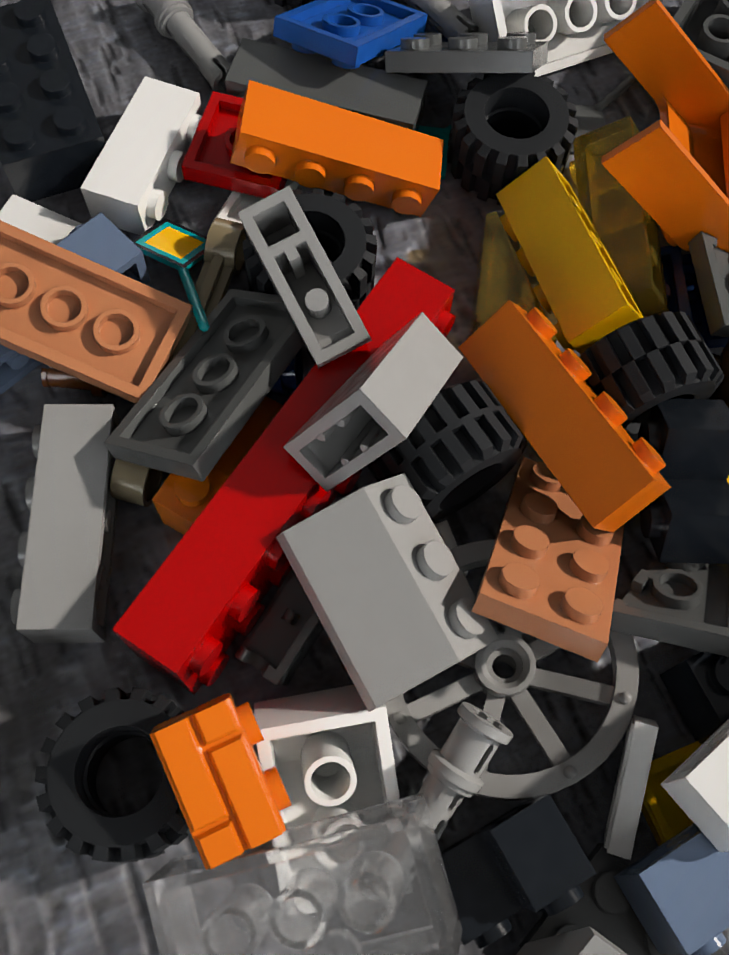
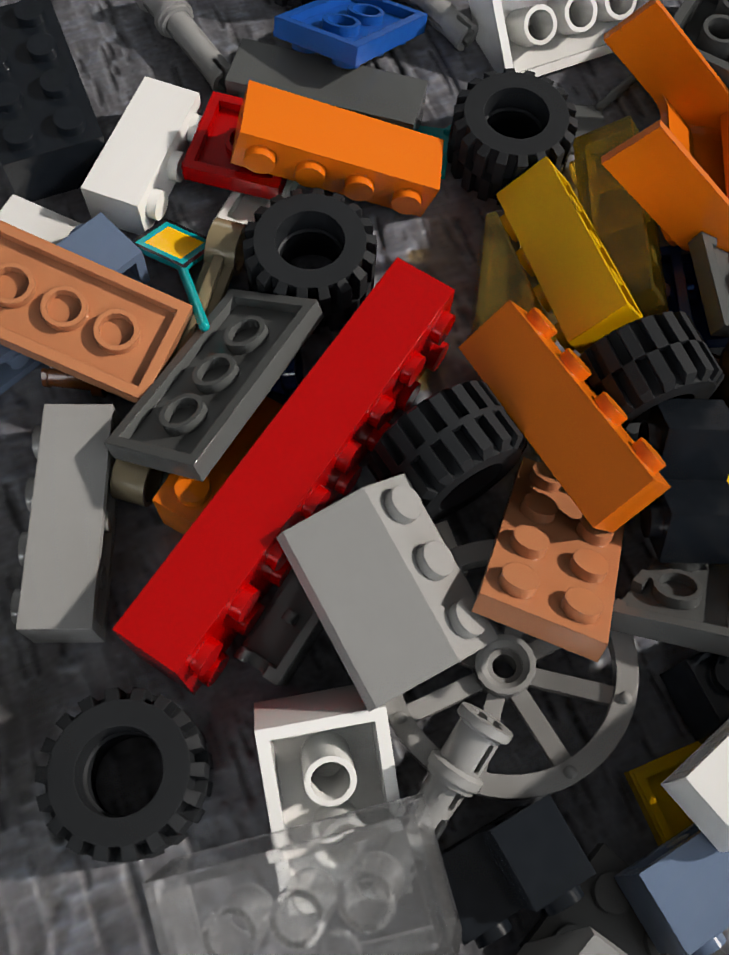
(220, 780): orange brick -> none
(303, 276): light grey slope -> none
(376, 404): light grey slope -> none
(467, 54): dark grey plate -> none
(630, 786): white tile -> none

